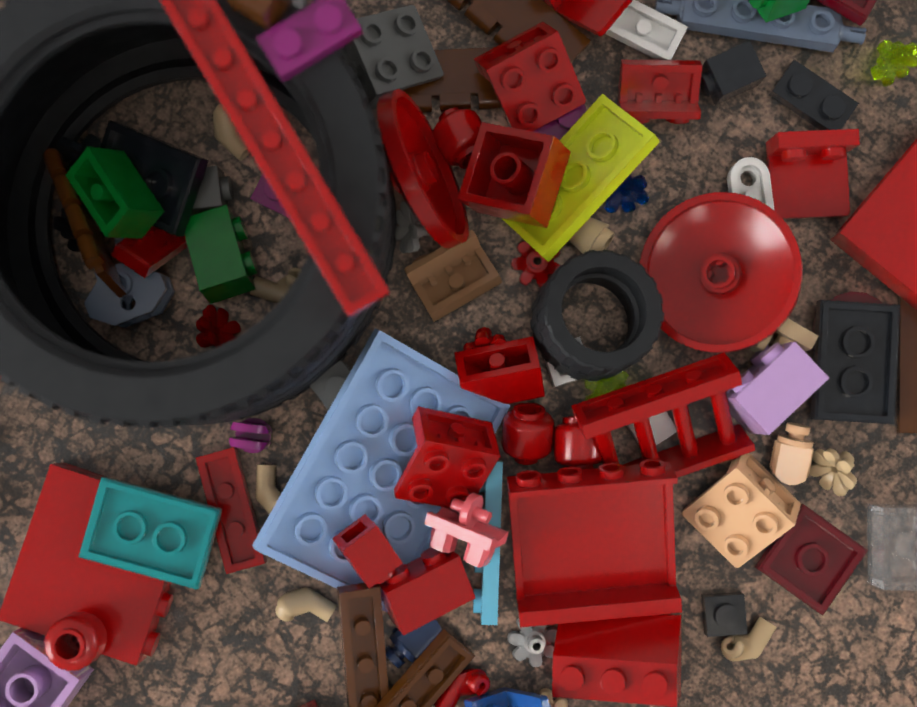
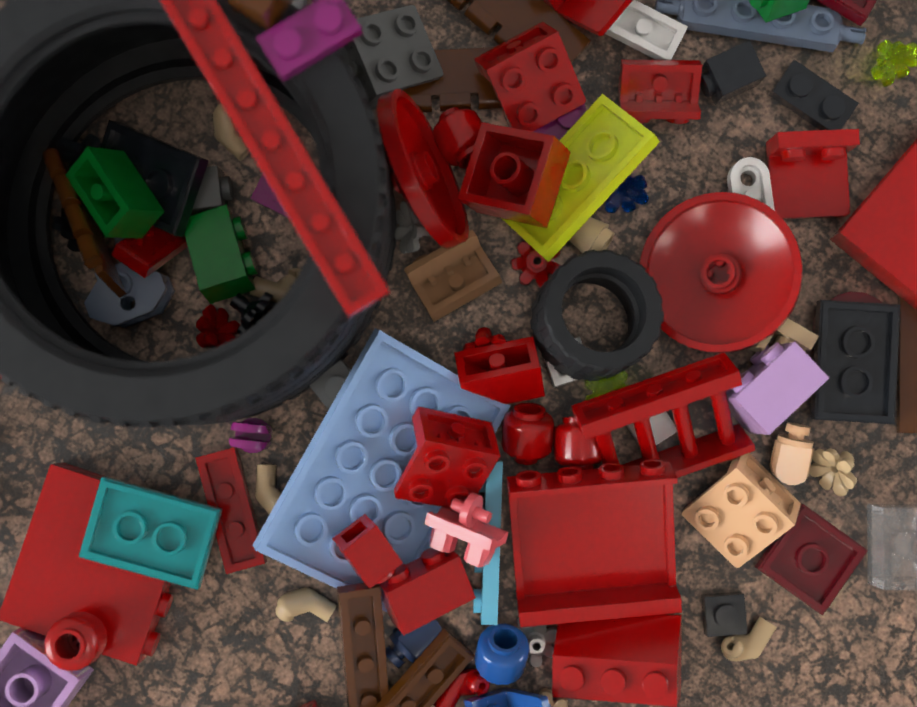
(251, 311): none -> black plant
(501, 654): none -> blue head

